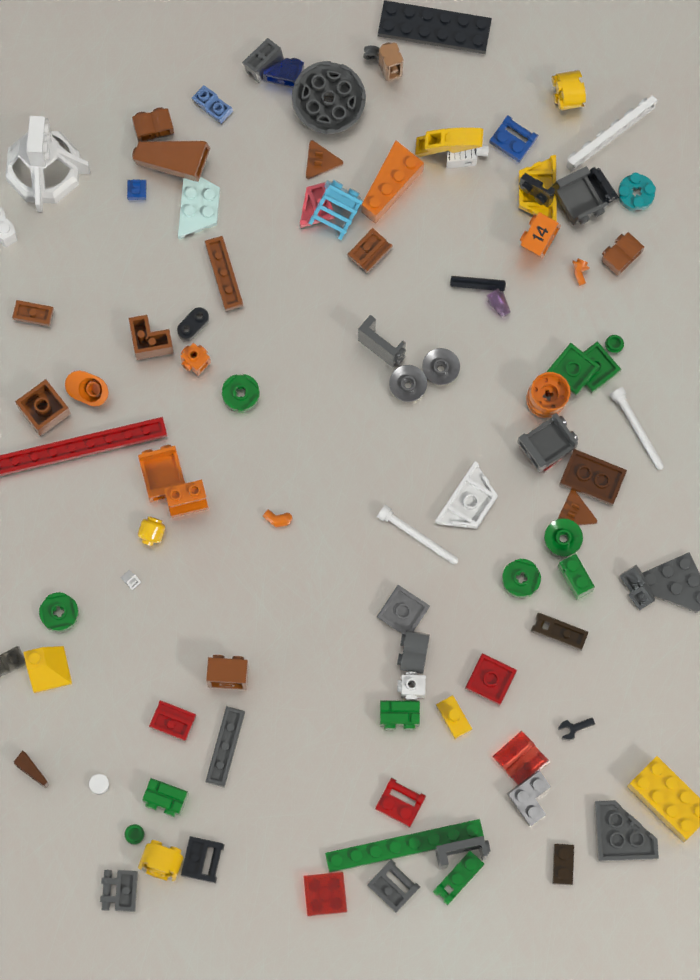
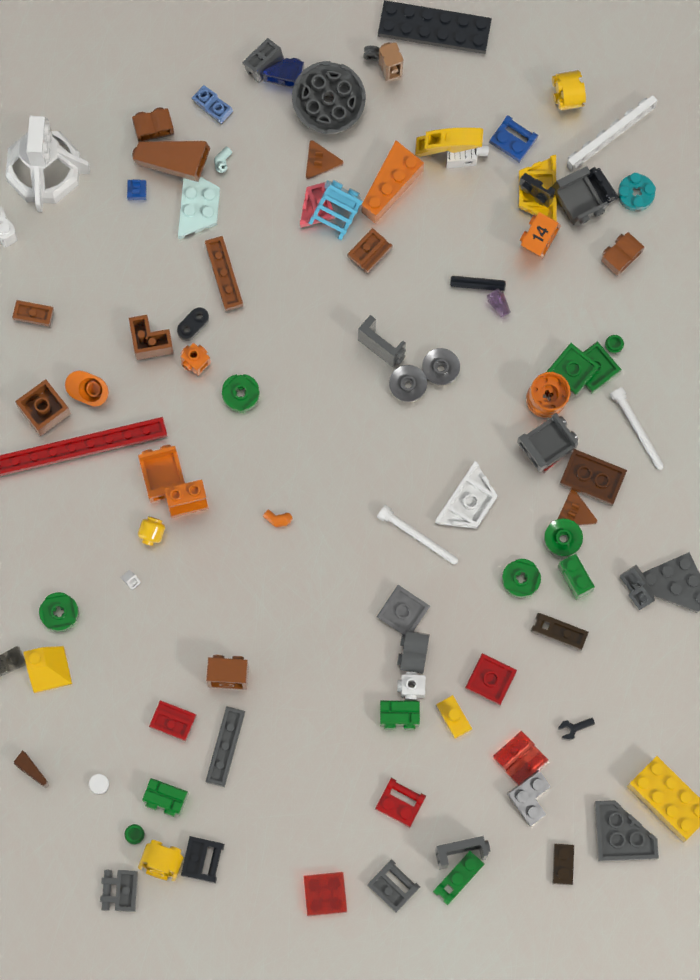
(220, 160): none -> light aqua arm
(401, 846): green plate -> none
(580, 266): orange plate -> none

